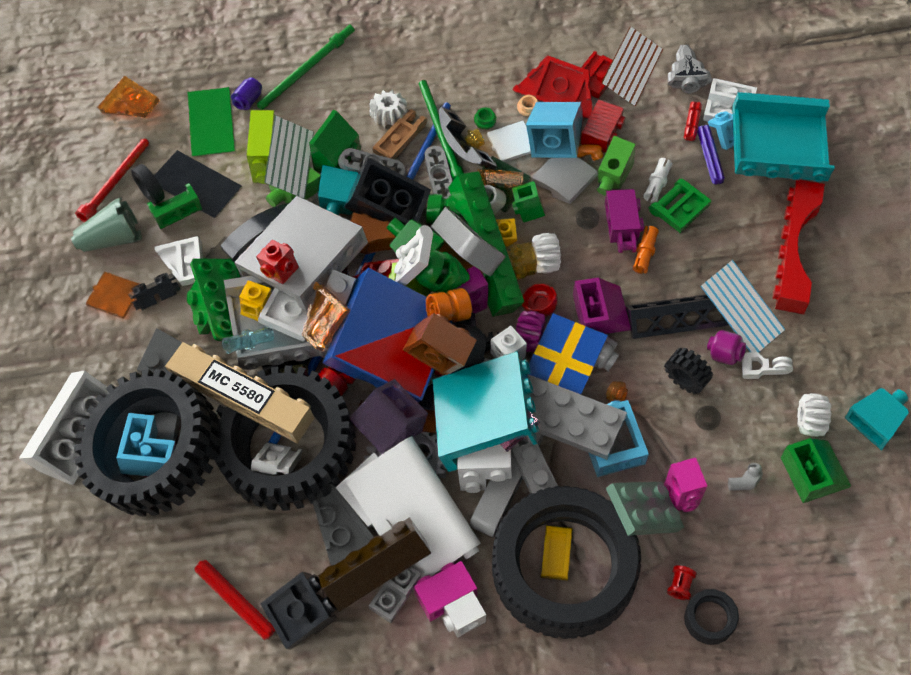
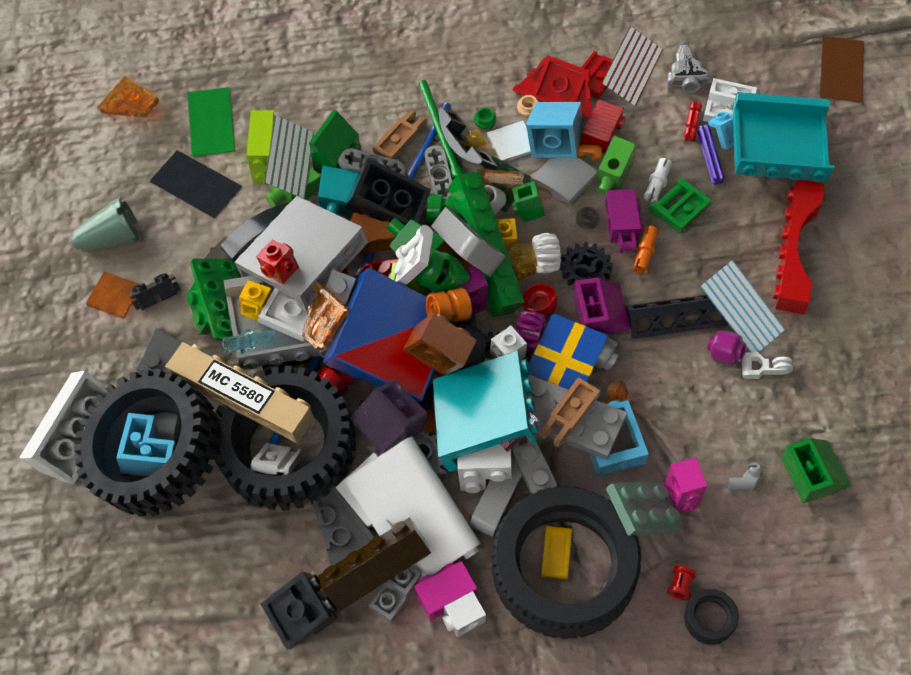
(88, 210): red piece -> none
(148, 184): black tyre -> none
(175, 208): green hinge -> none
(179, 256): white wing -> none
(235, 600): red axle -> none
(246, 94): dark purple brick -> none
(334, 42): green bar -> none
(387, 108): white gear -> none
(570, 410): none -> medium nougat hinge
(587, 263): none -> black gear
(688, 370): black tyre -> none
(707, 411): clear smoke plate -> none
(814, 415): white gear -> none
(842, 69): none -> reddish brown sticker
(879, 415): teal torso -> none

